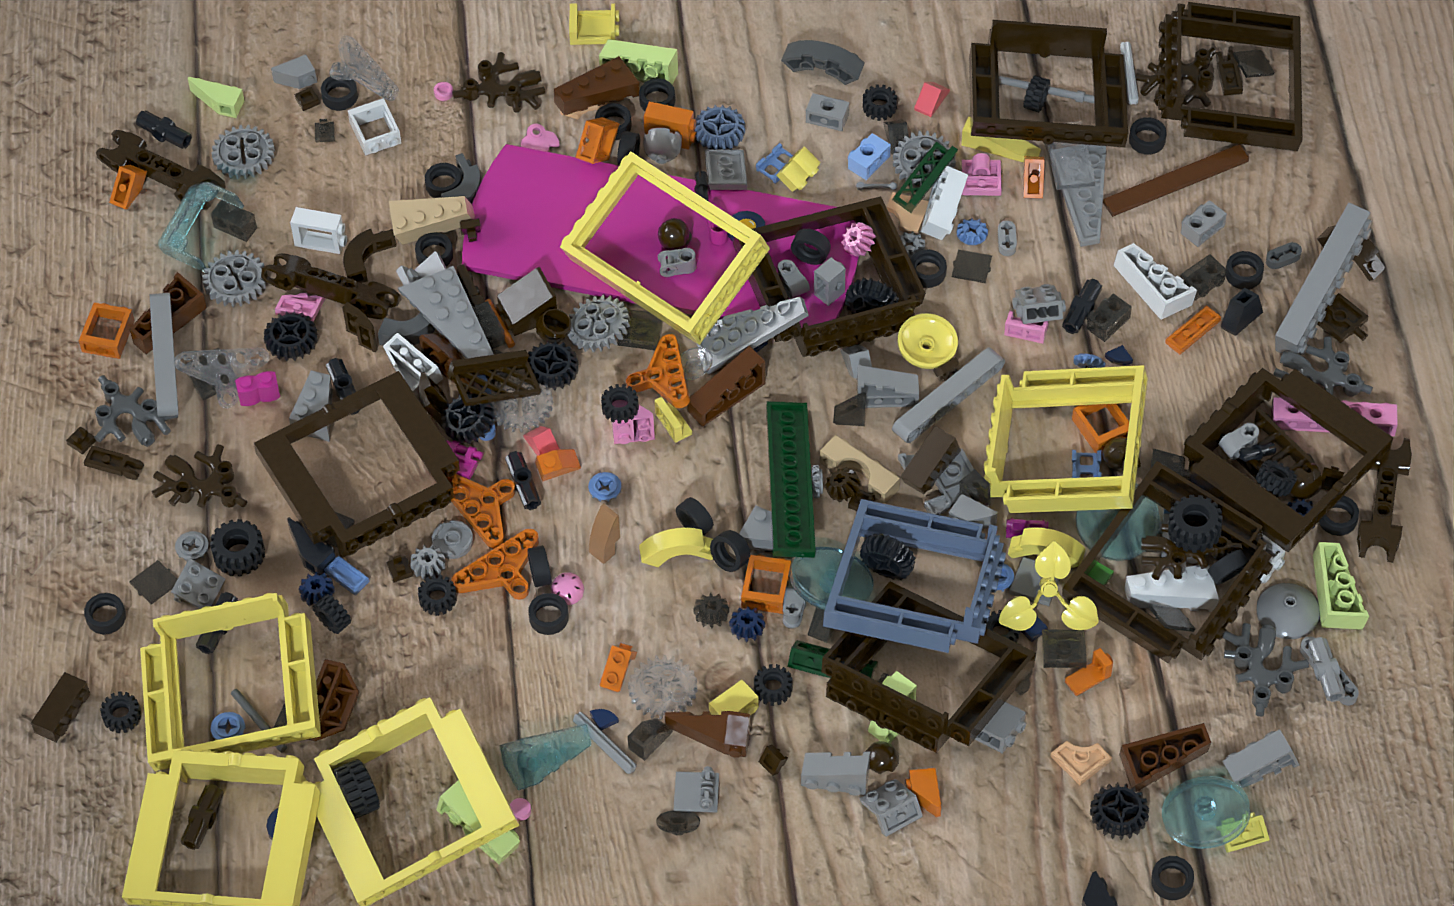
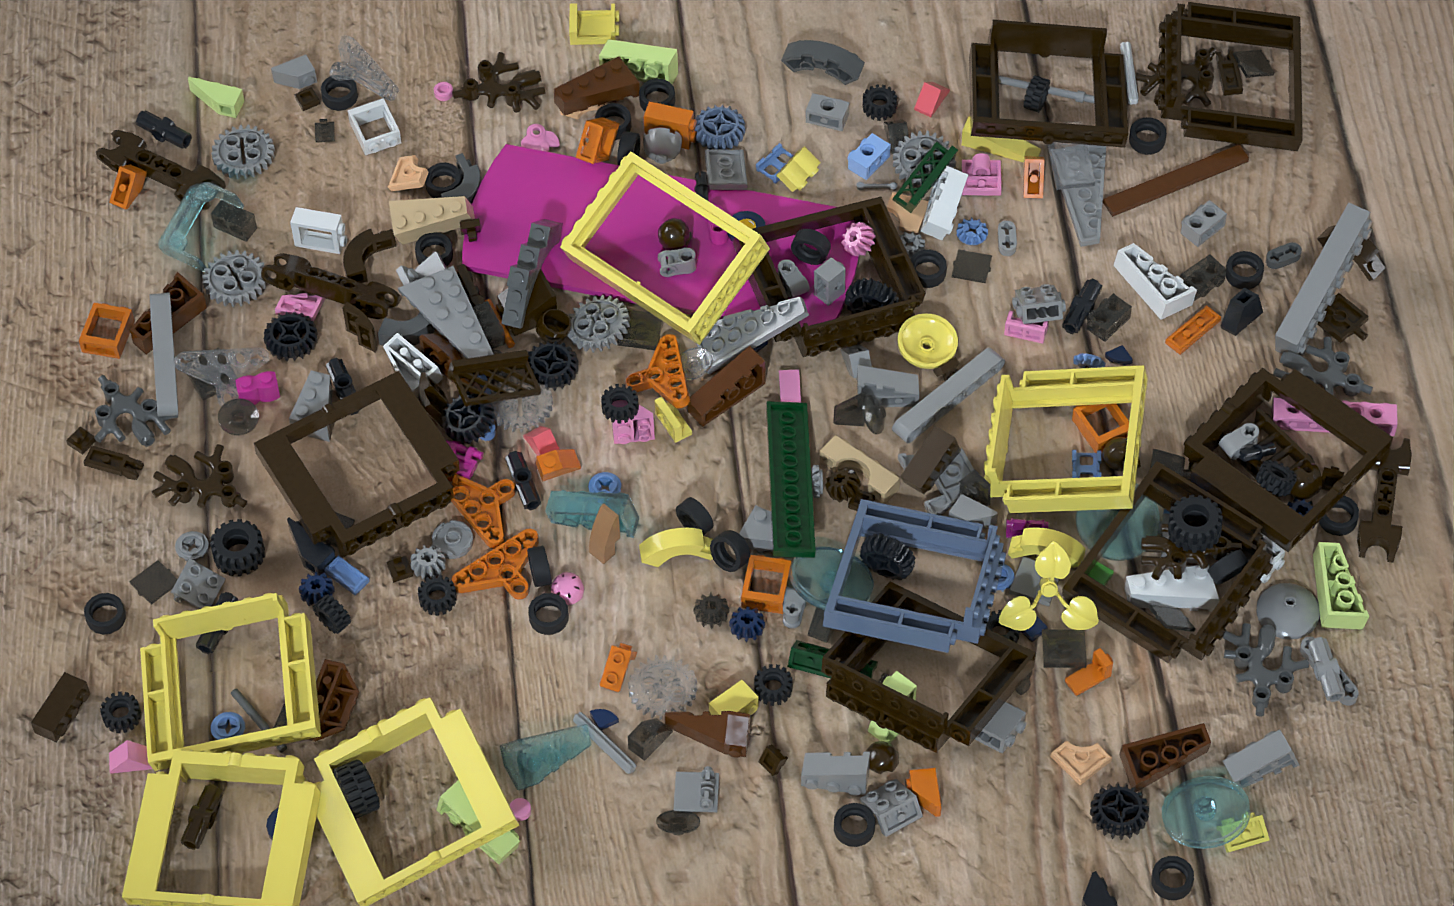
(128, 758): none -> bright pink slope
(235, 410): none -> clear smoke dish
(407, 174): none -> light nougat tile
(522, 276): none -> dark grey arch
(582, 508): none -> clear light blue wedge
(789, 386): none -> bright pink tile
(854, 809): none -> black tyre
(873, 414): none -> clear smoke dish

